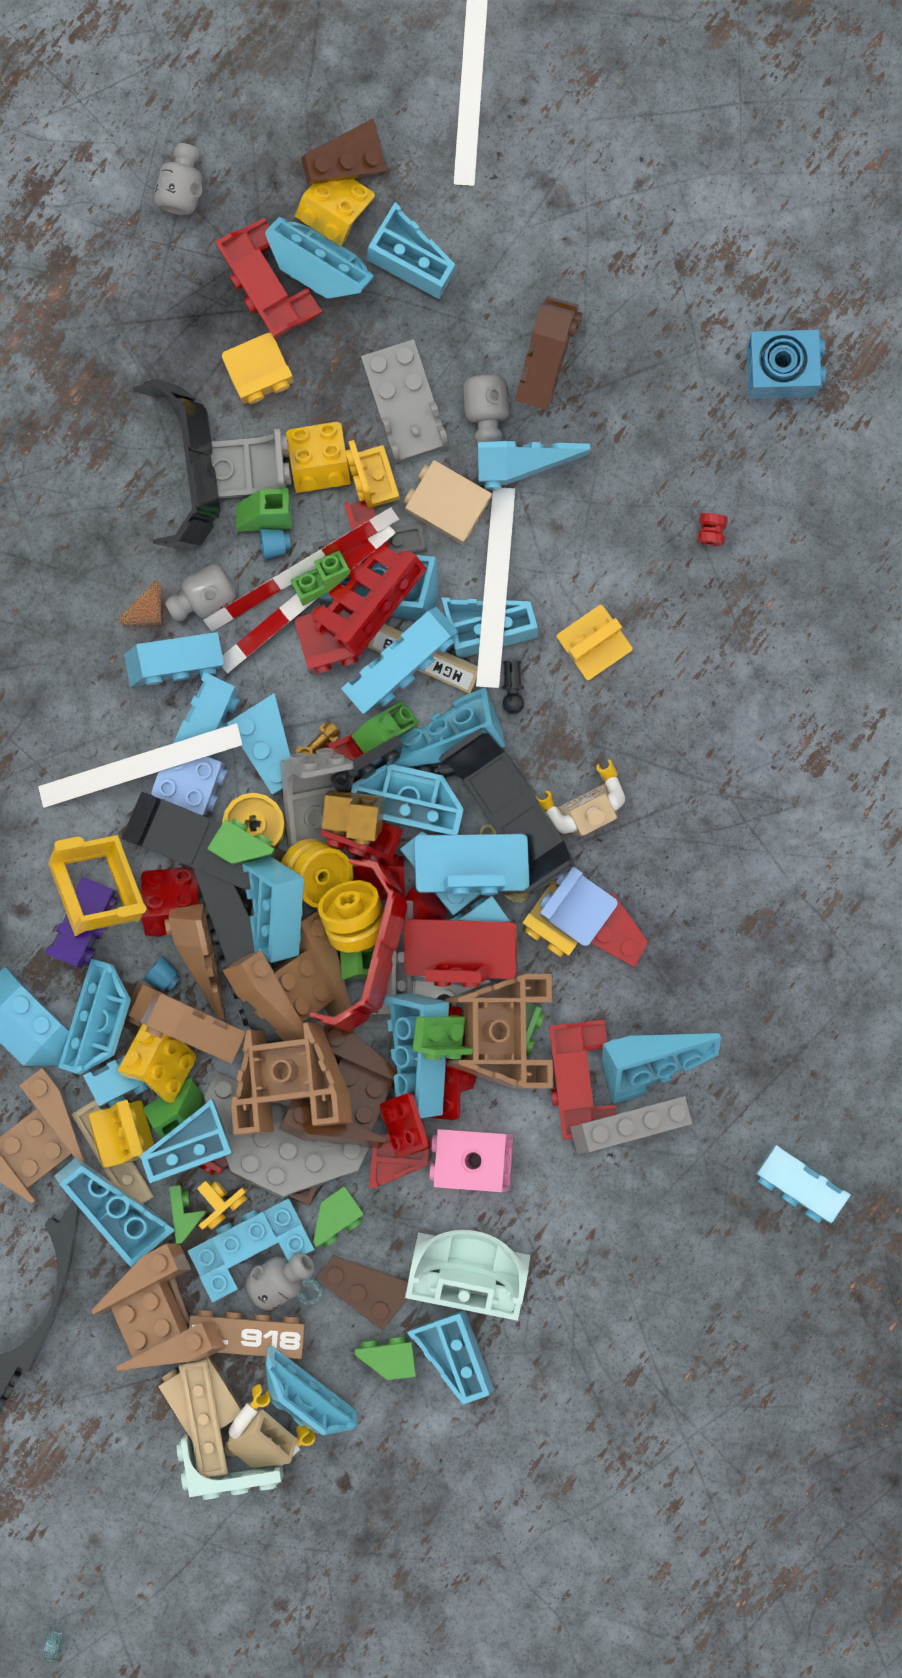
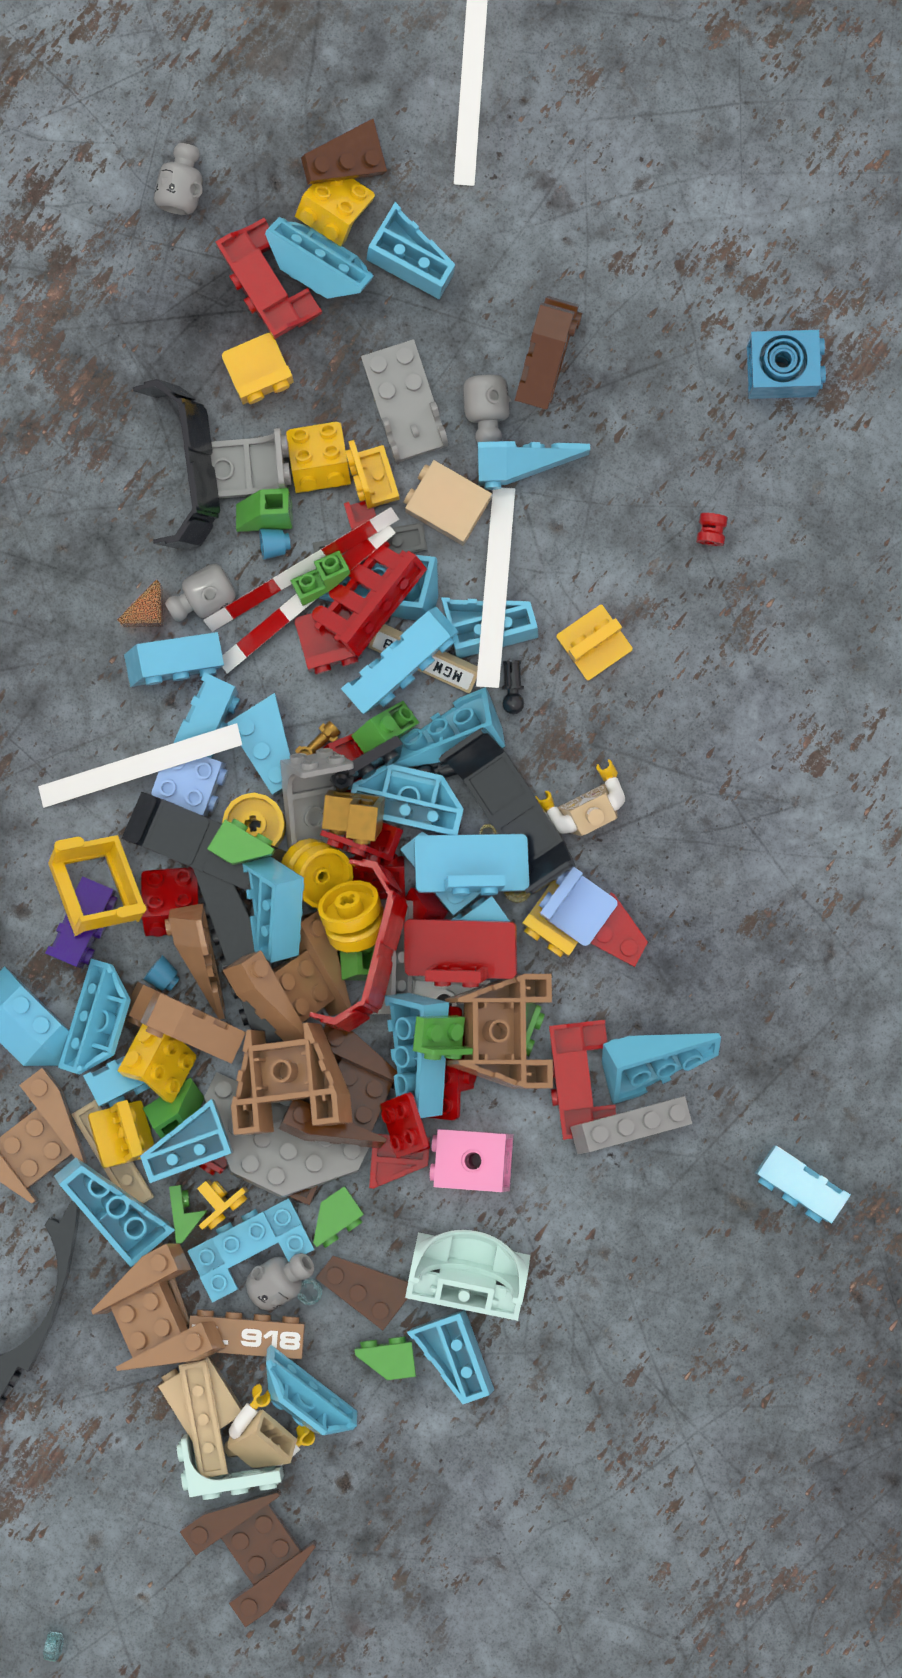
(258, 1544): none -> reddish brown wedge

